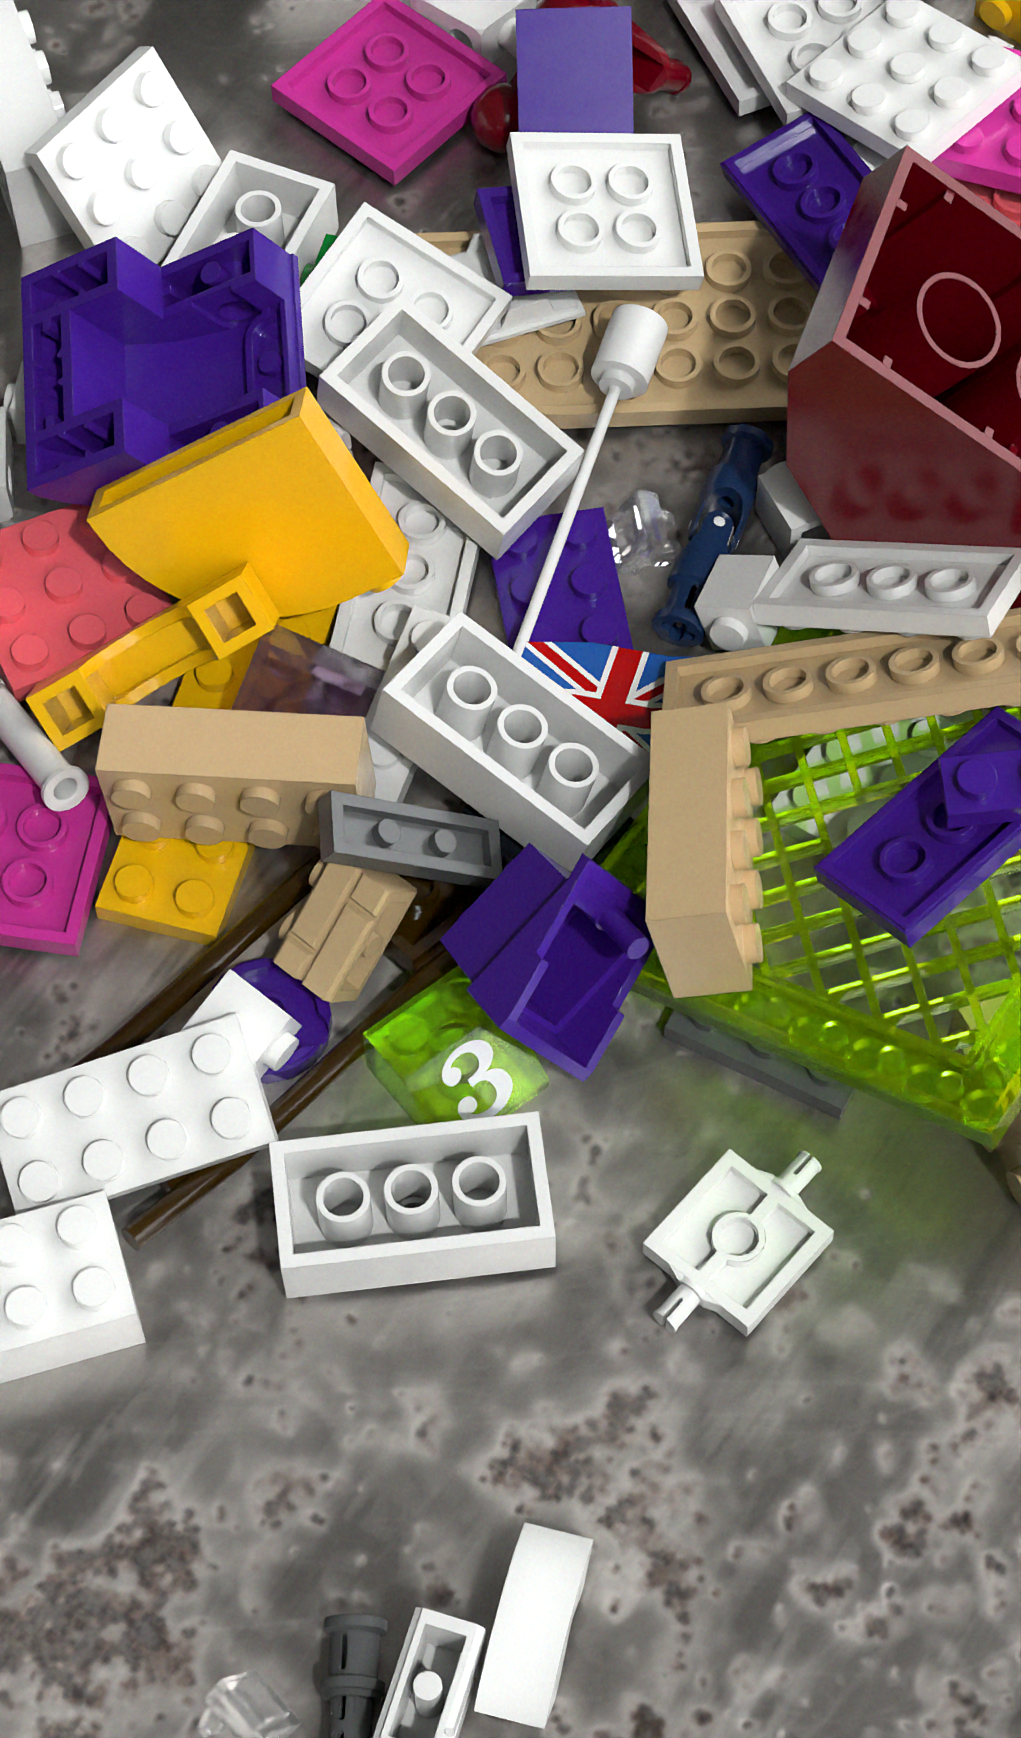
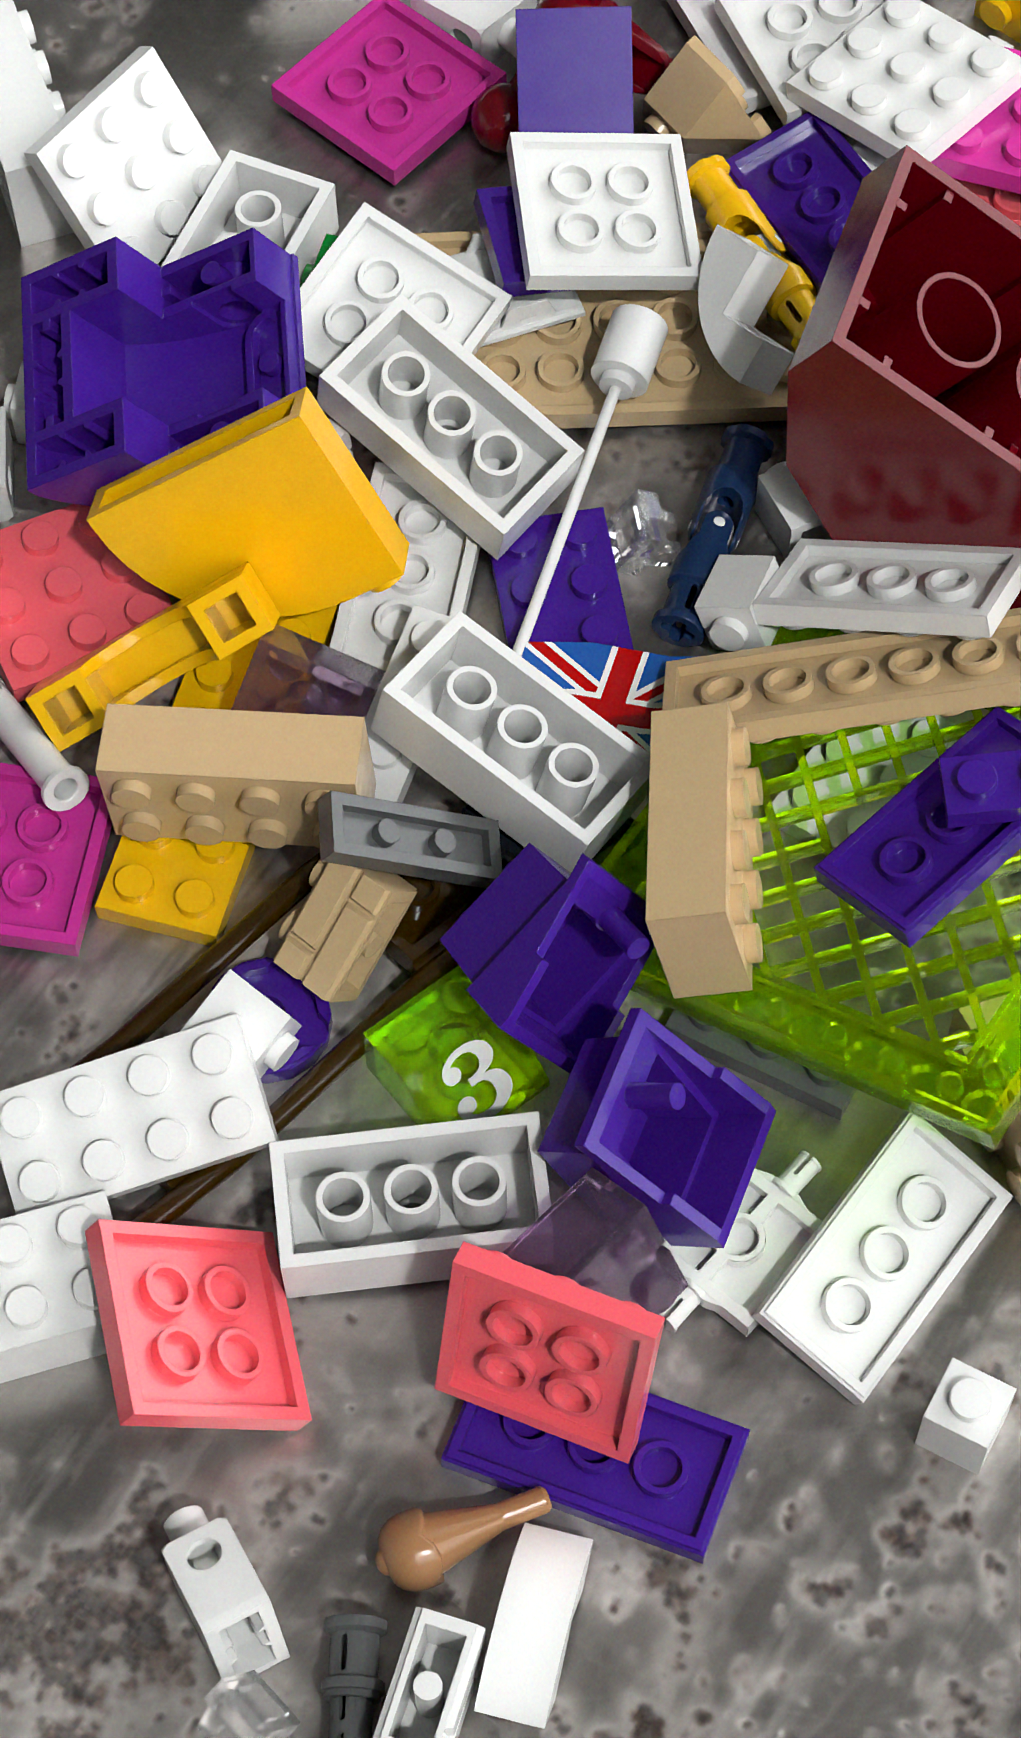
(196, 1327): none -> coral plate
(222, 1593): none -> white torso
(424, 1546): none -> medium nougat piece
(547, 1351): none -> coral plate
(603, 1243): none -> clear purple piece
(660, 1129): none -> dark purple piece
(663, 1495): none -> dark purple tile
(702, 104): none -> tan slope
(732, 294): none -> white brick
(739, 213): none -> yellow piece
(882, 1257): none -> white tile
(965, 1416): none -> white brick

